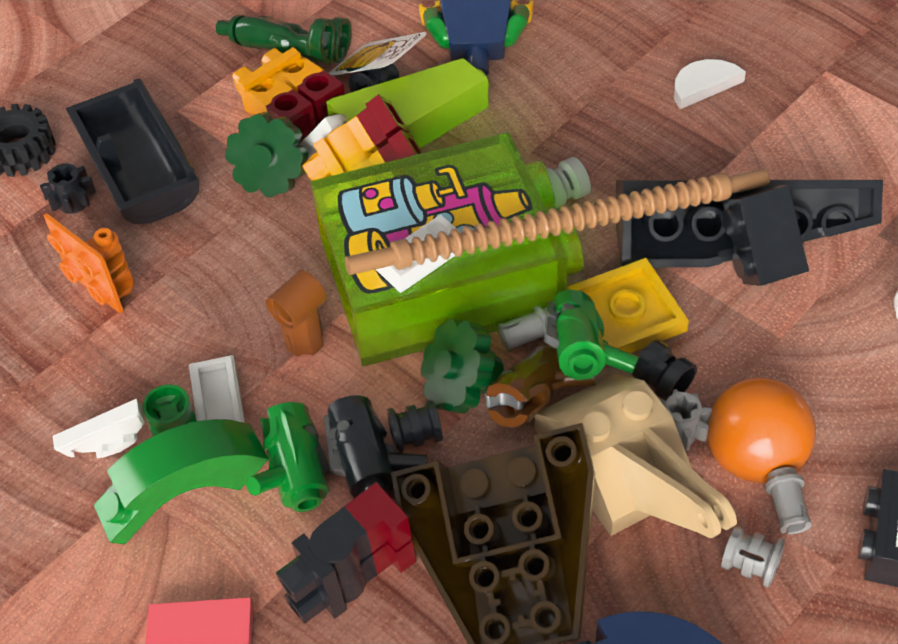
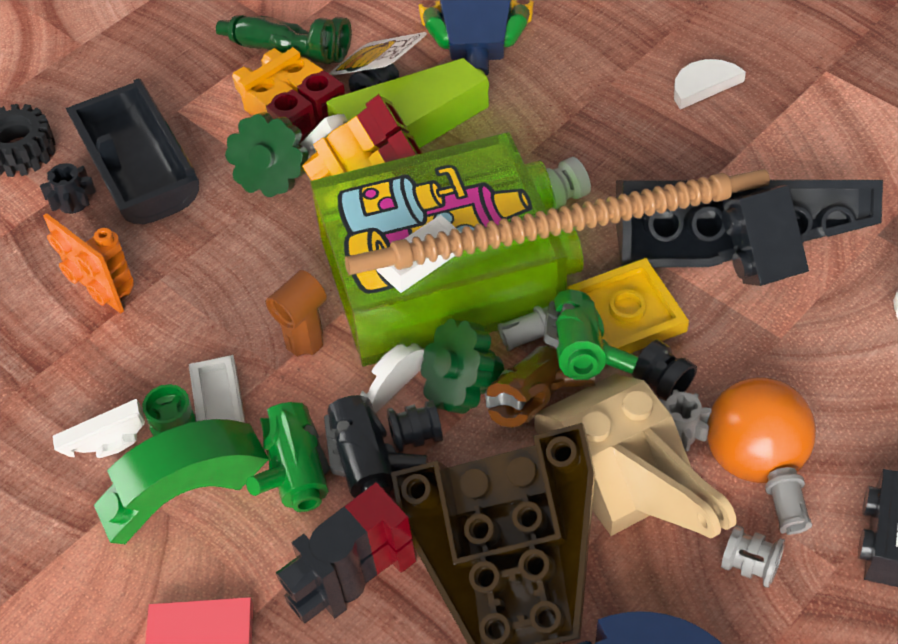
(393, 373): none -> white tile

